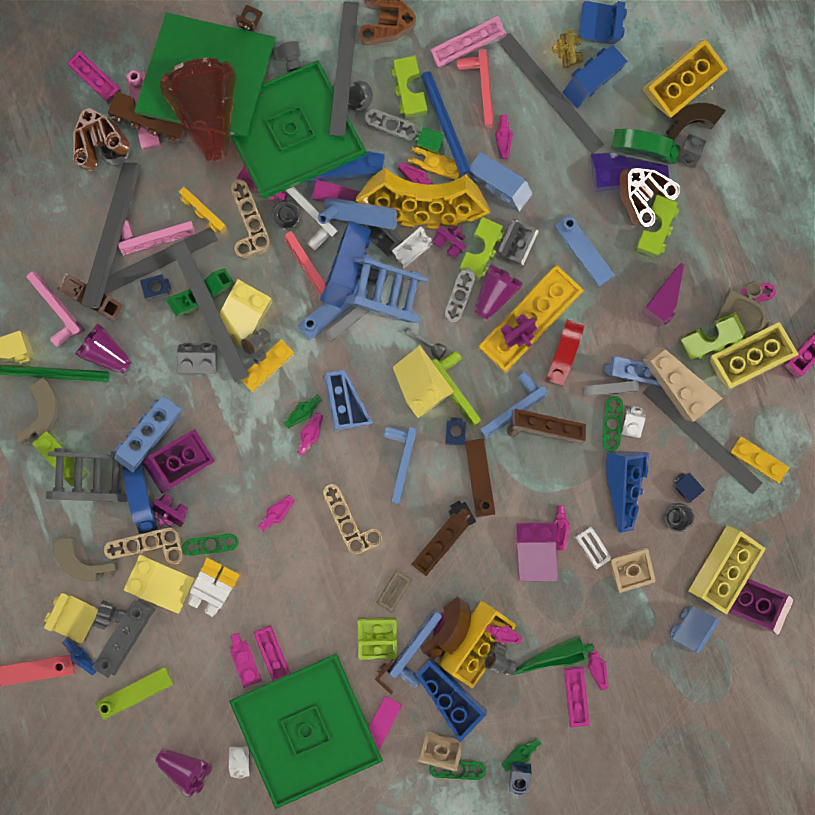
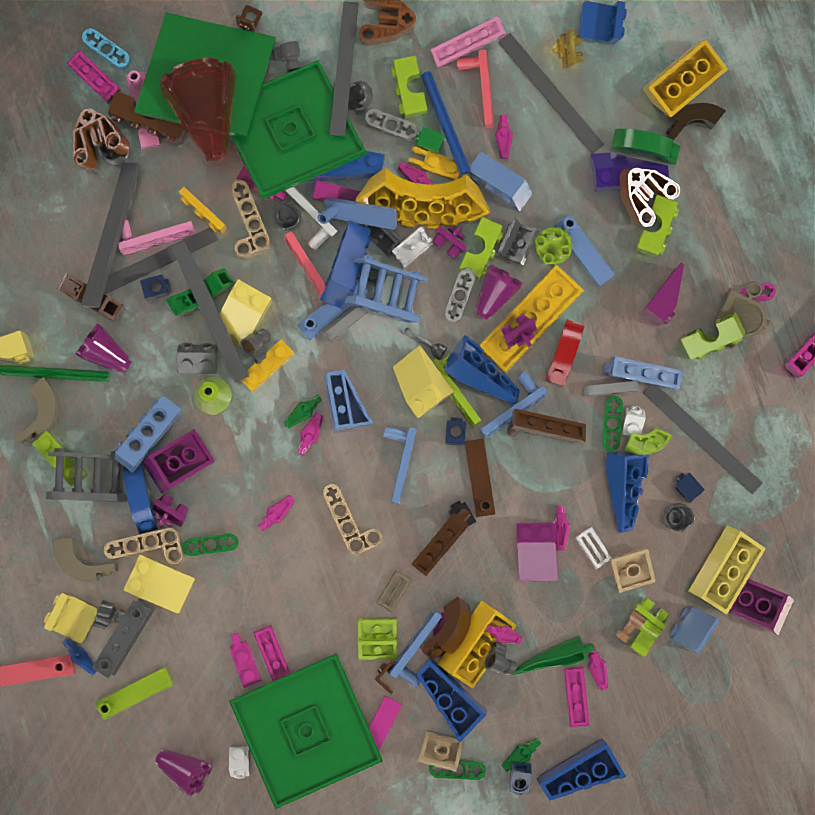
(72, 325): bright pink piece -> none
(98, 36): none -> medium azure beam
(212, 592): white hips -> none
(217, 400): none -> lime cone
(475, 370): none -> blue wedge
(553, 245): none -> lime dish
(582, 771): none -> blue wedge
(594, 75): blue wedge -> none
(647, 443): none -> lime tile
(647, 624): none -> lime hips
(681, 385): tan wedge -> none
(692, 150): dark grey bracket -> none
(753, 356): light yellow slope -> none
(759, 459): yellow plate -> none

